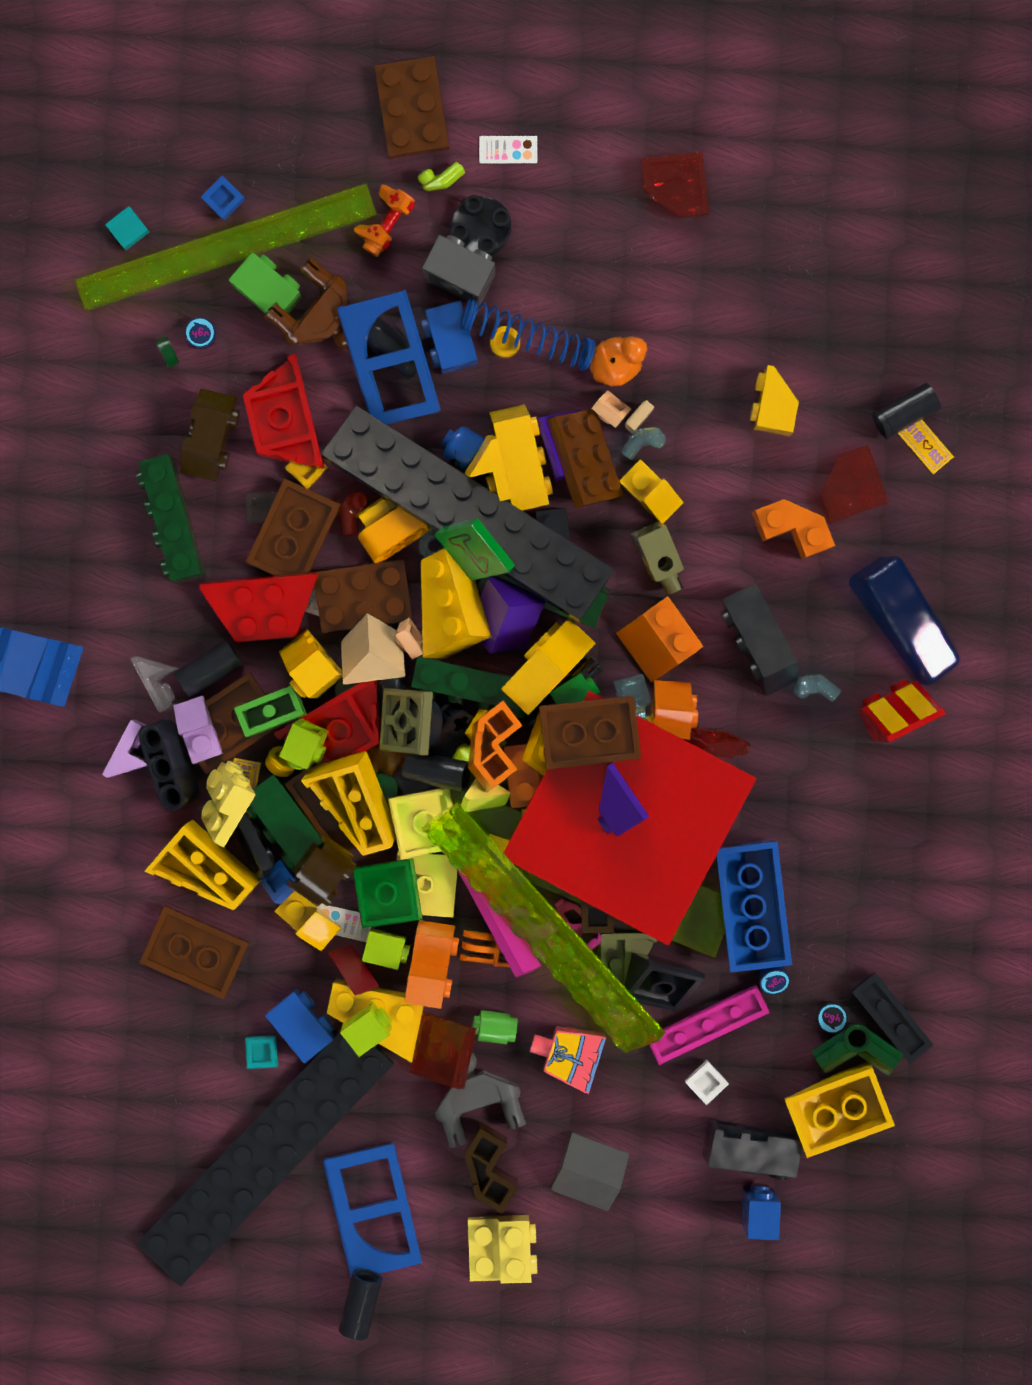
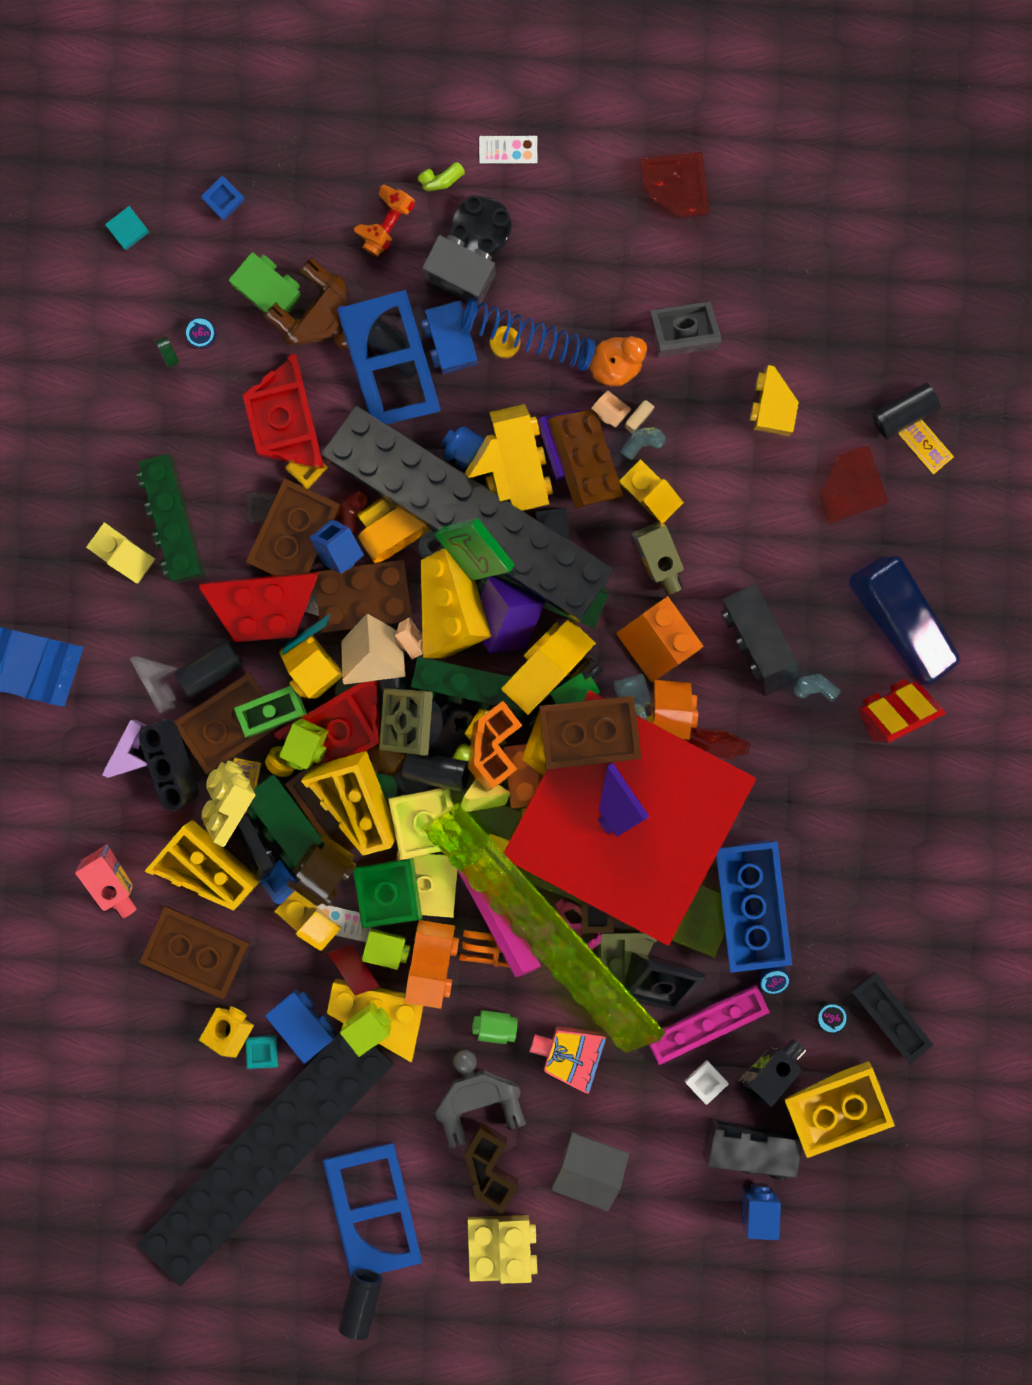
(104, 870): none -> coral torso
(120, 553): none -> light yellow slope
(197, 729): lavender slope -> none
(212, 420): dark brown brick -> none
(215, 1032): none -> yellow brick
(225, 247): clear neon green plate -> none
(306, 634): none -> teal sticker
(336, 546): none -> blue brick
(411, 107): reddish brown plate -> none
(443, 1050): clear red plate -> none
(685, 329): none -> dark grey slope
(763, 1081): none -> black torso
(807, 528): orange brick -> none
(874, 1050): dark green piece -> none

